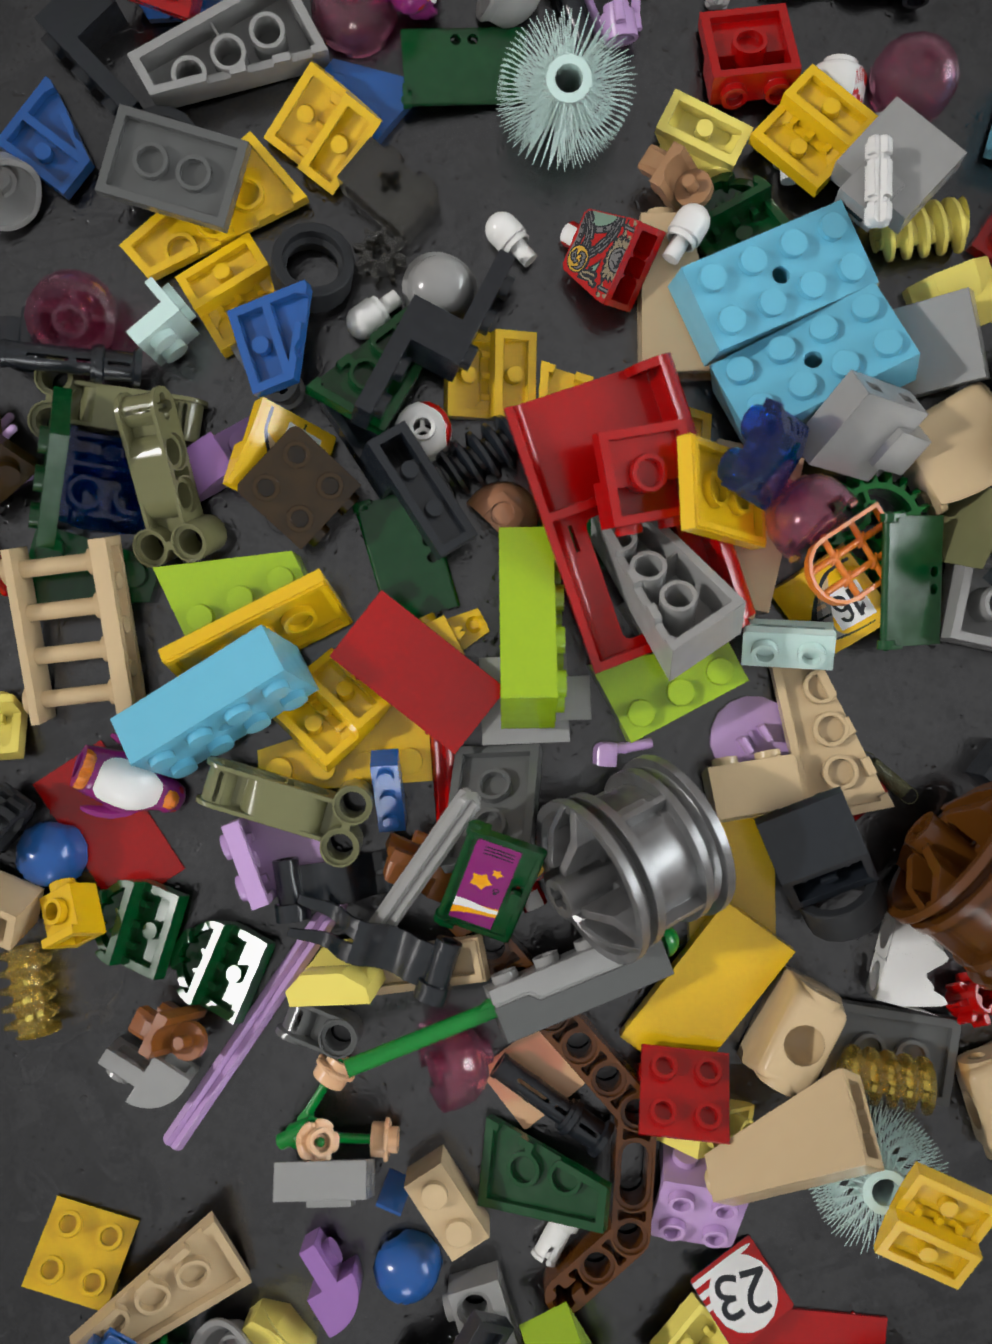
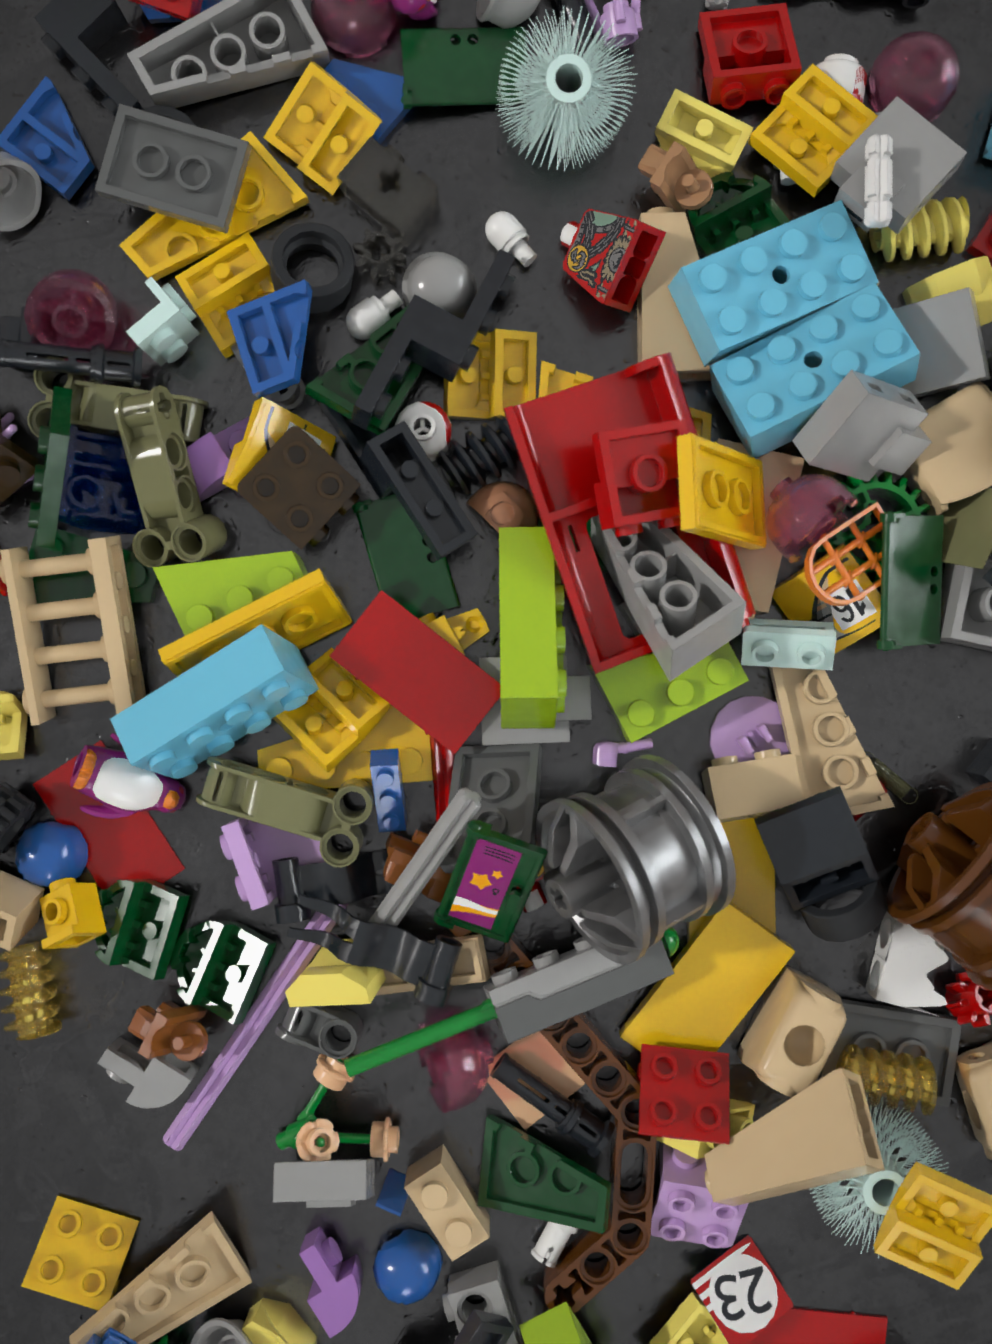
(686, 231): white cylinder -> none
(768, 457): clear blue slope -> none

